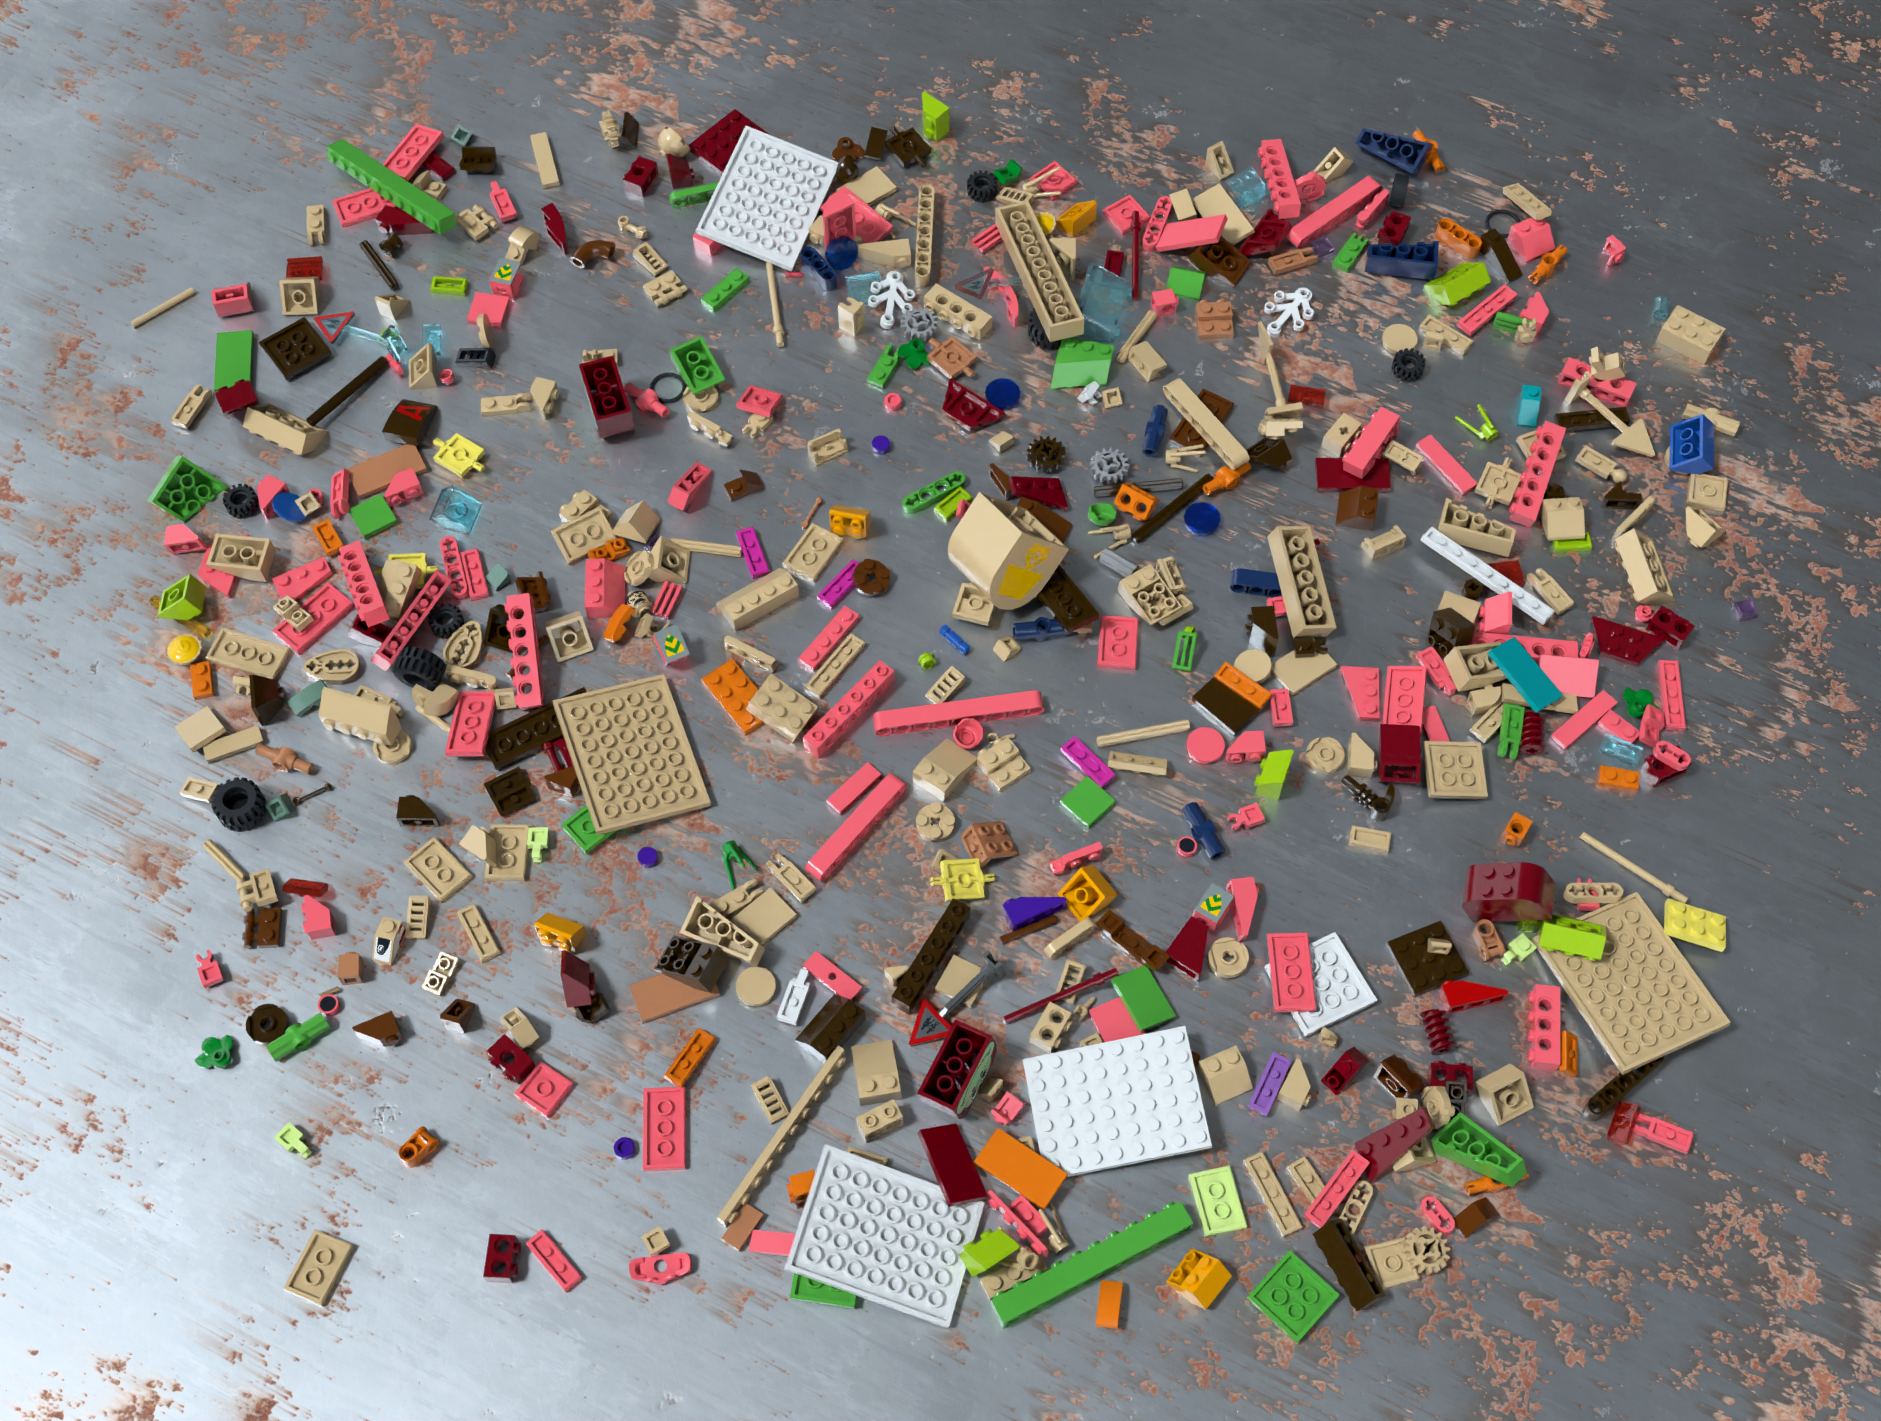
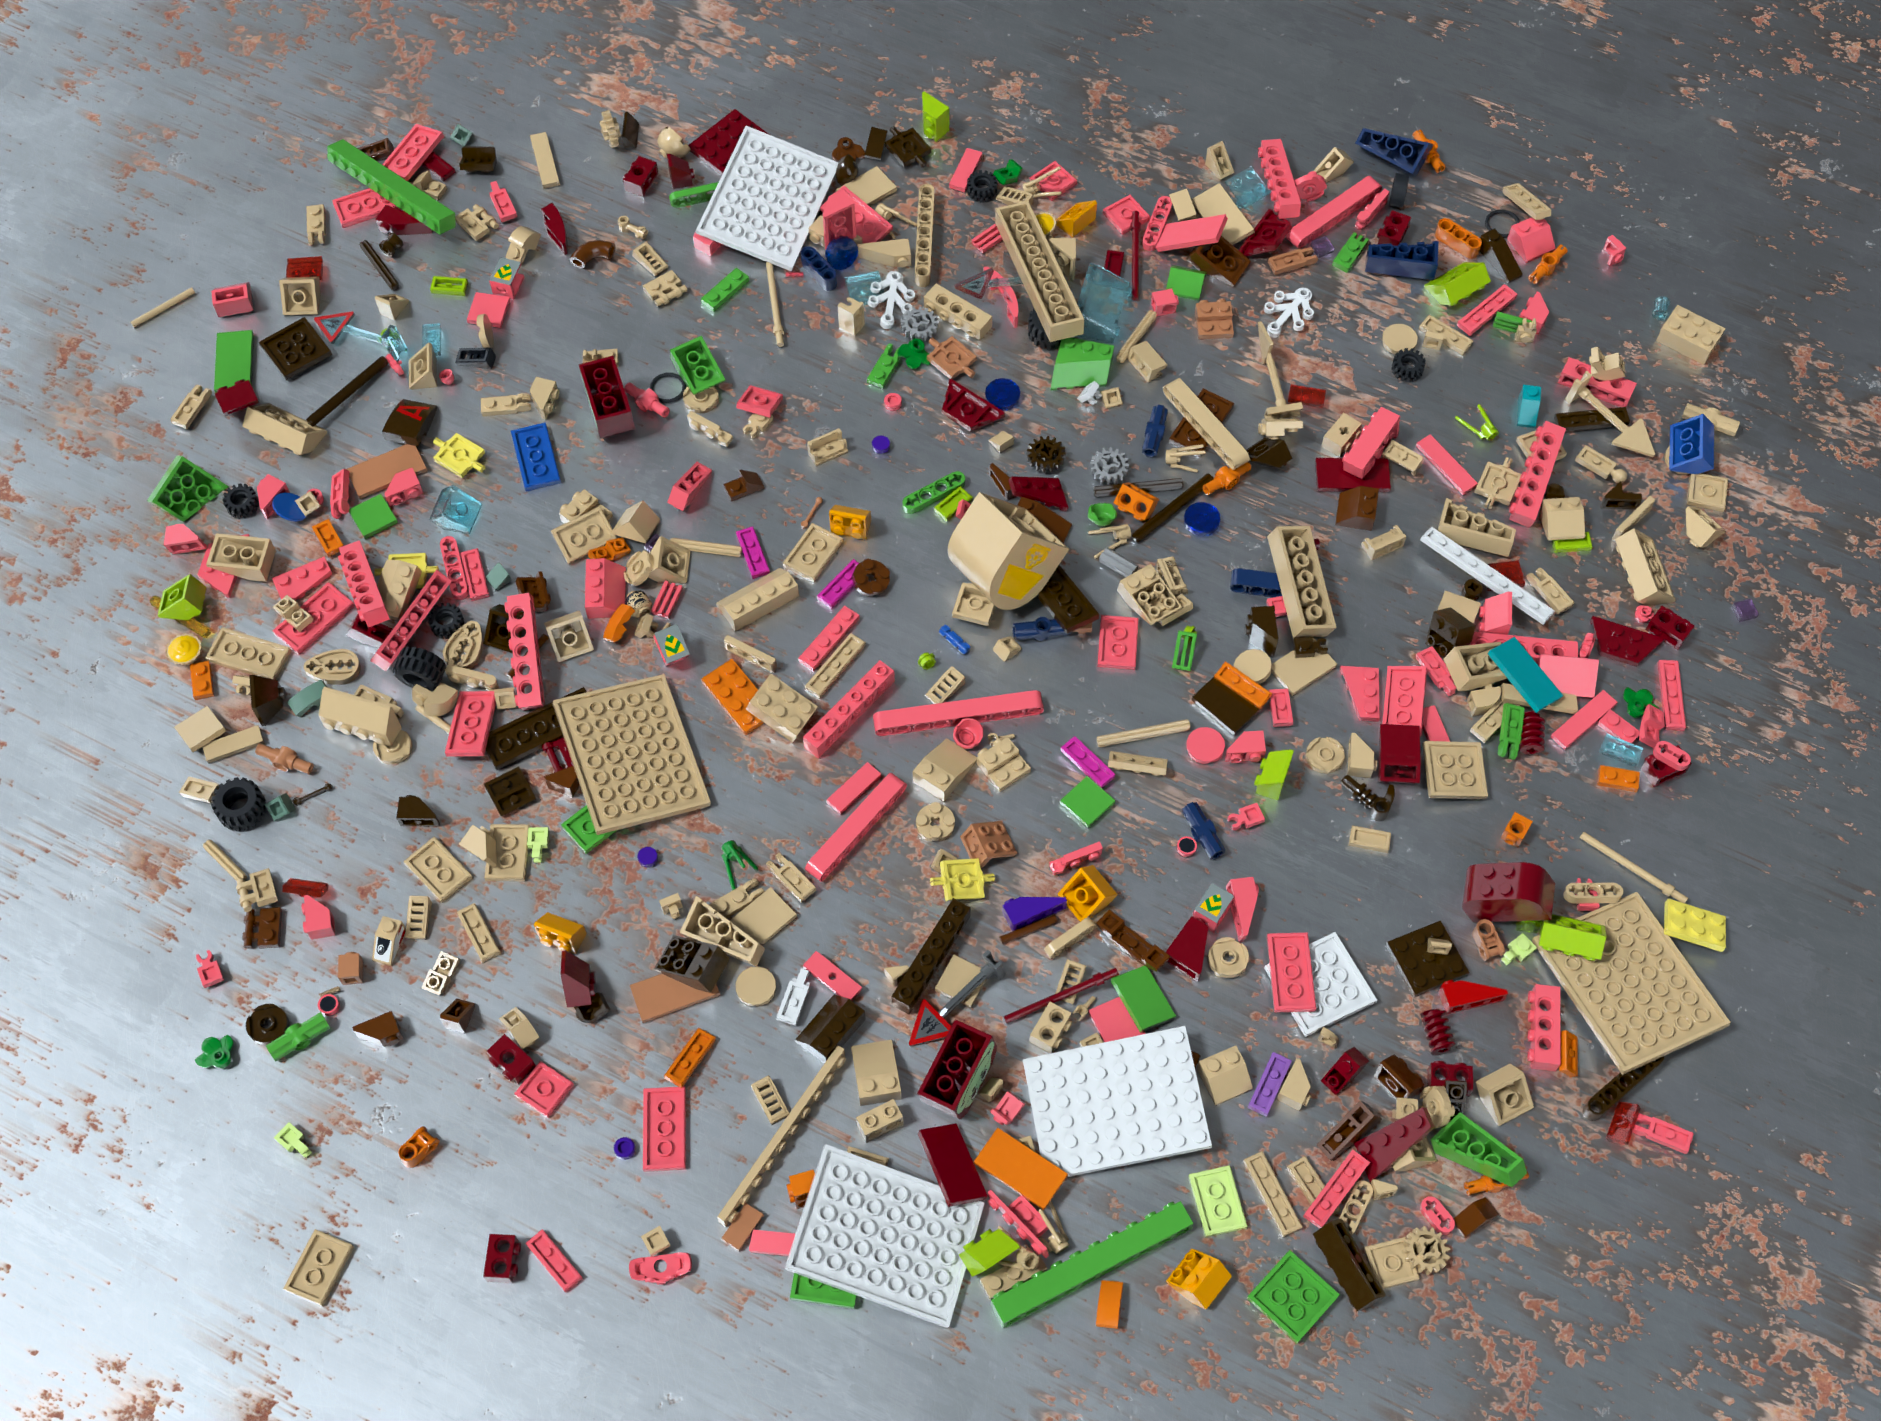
(385, 147): none -> reddish brown slope
(535, 456): none -> blue tile
(671, 905): none -> tan tile
(965, 168): none -> coral tile
(1350, 1129): none -> reddish brown slope
(1382, 1189): none -> tan slope

